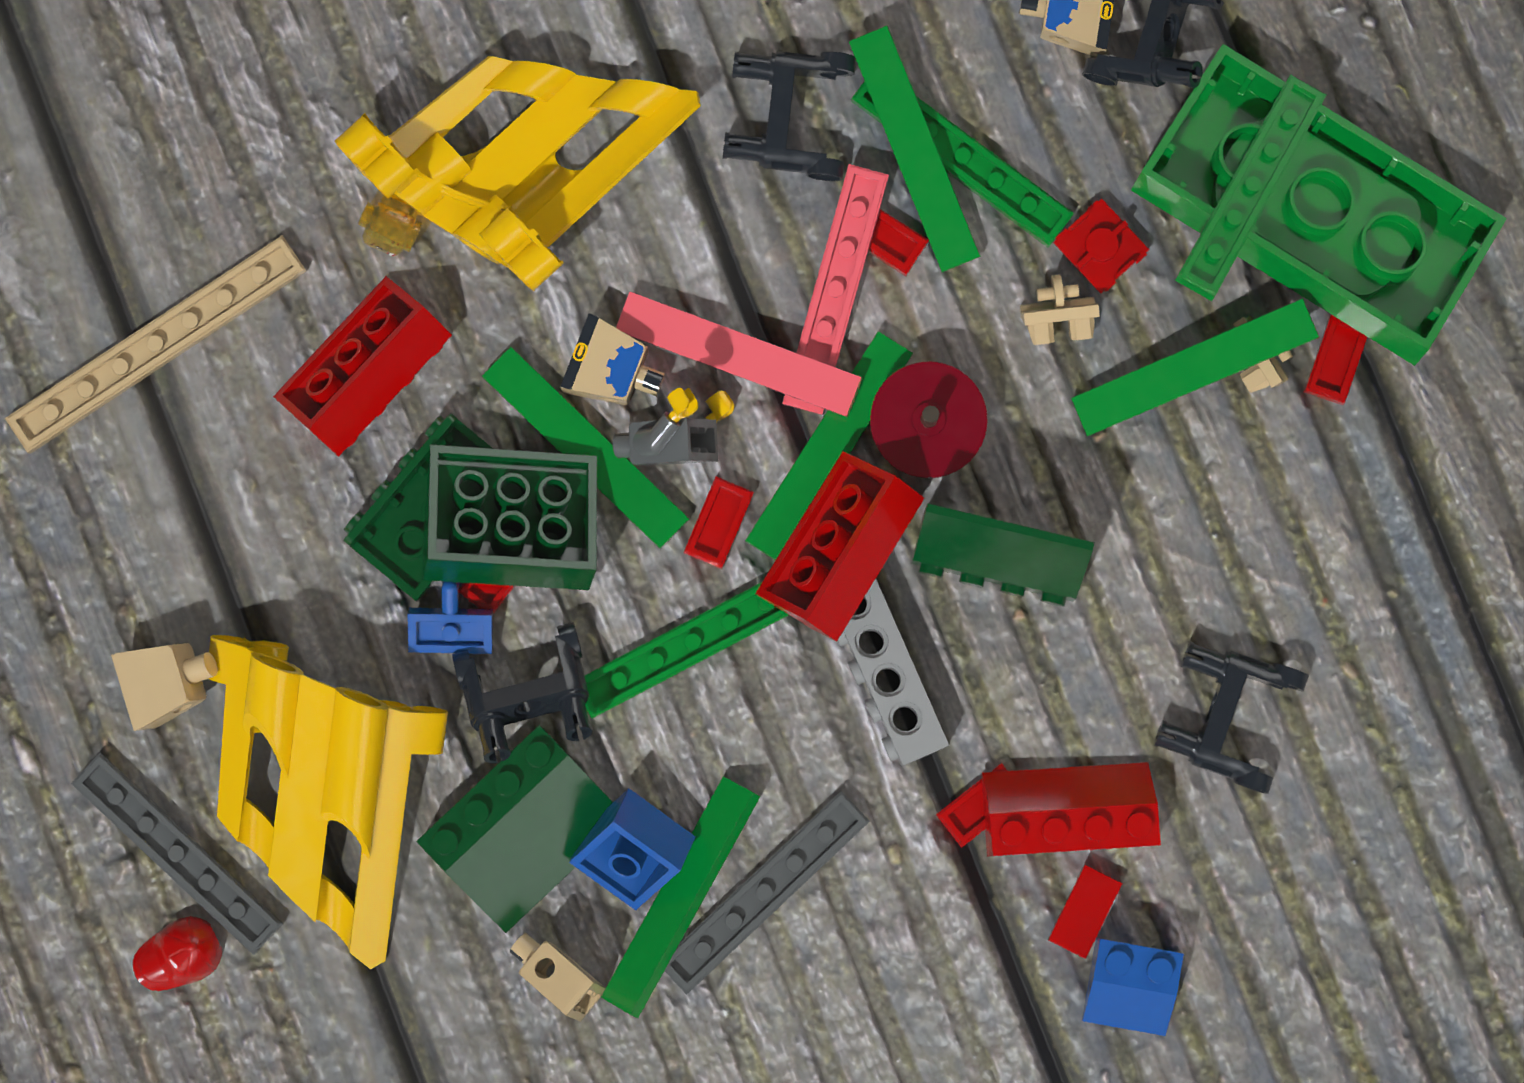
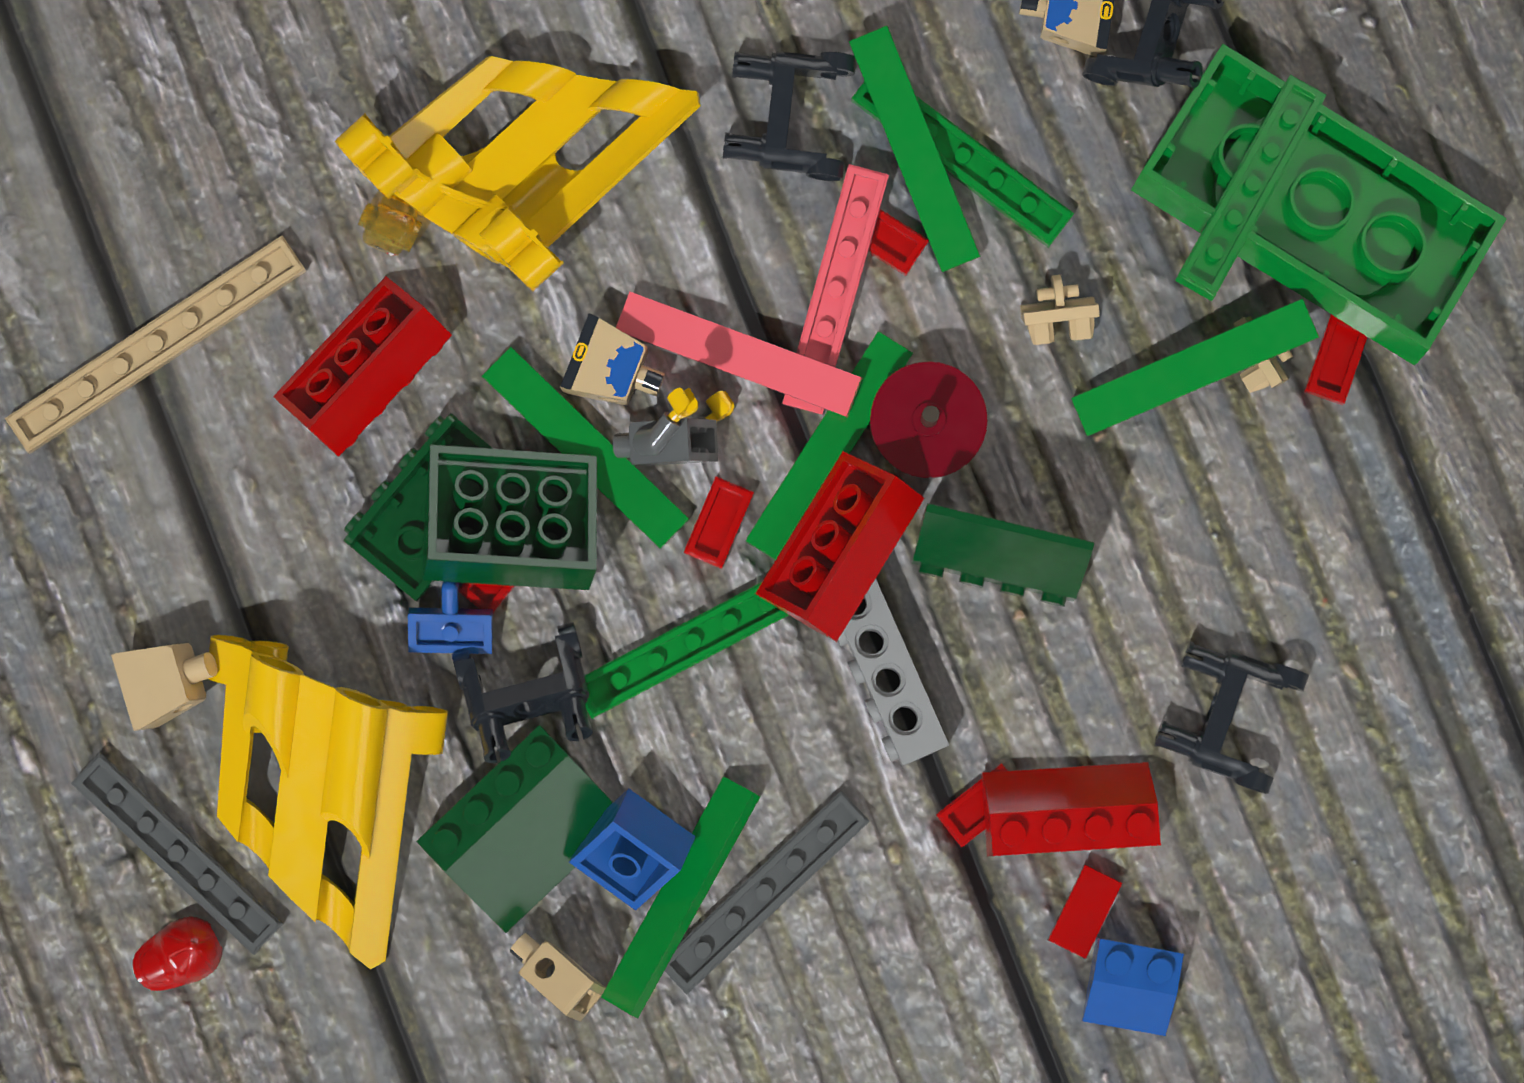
(1101, 246): red piece -> none

